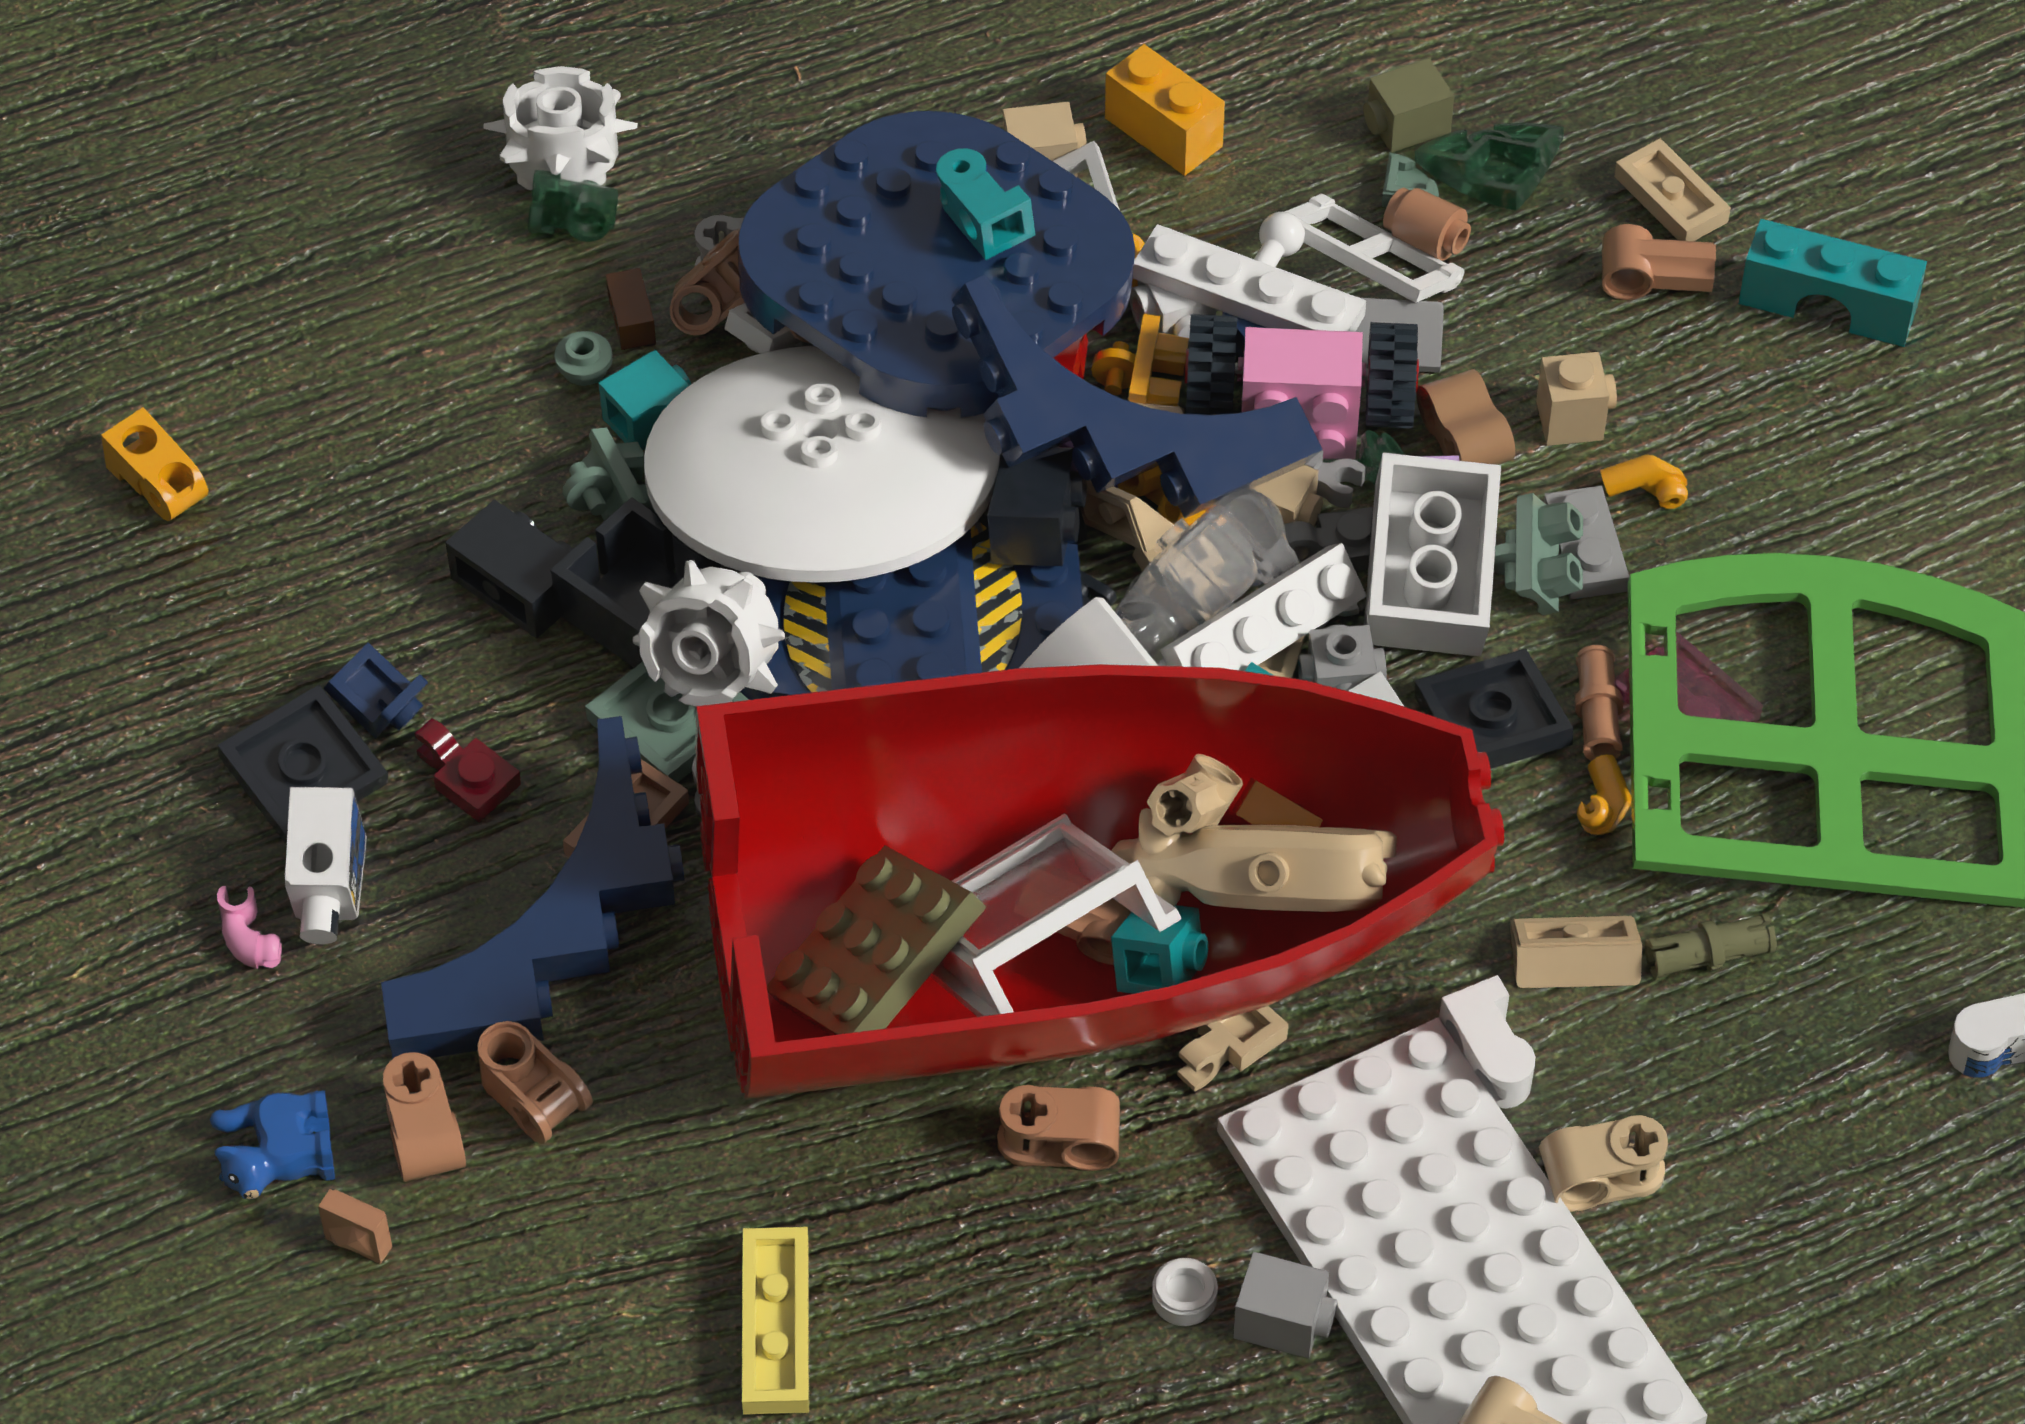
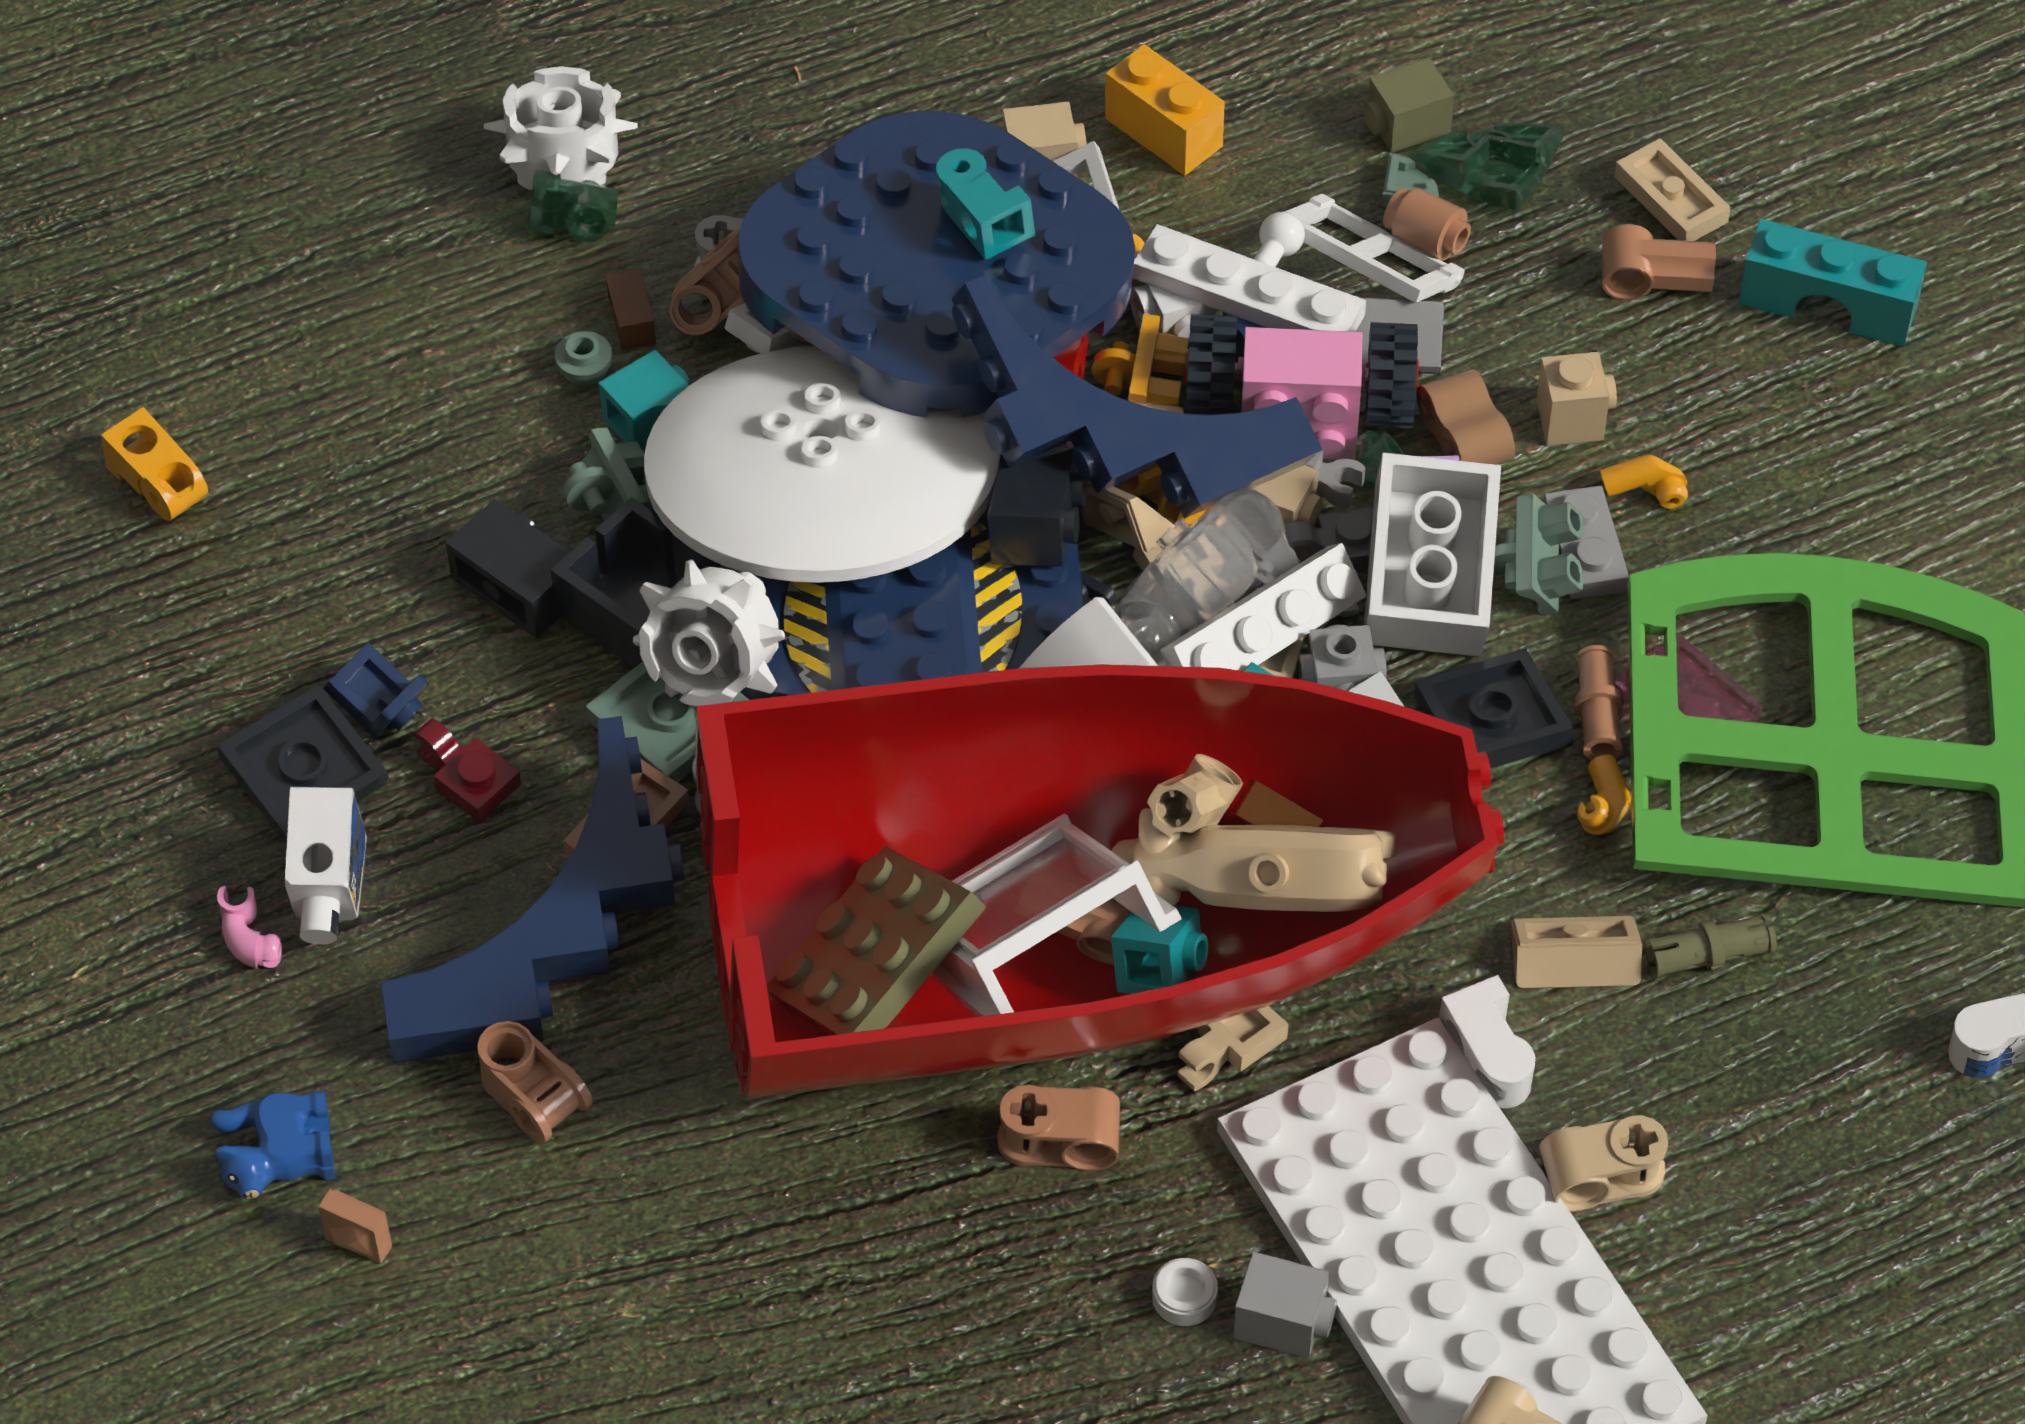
(421, 1123): nougat piece -> none
(775, 1320): light yellow plate -> none

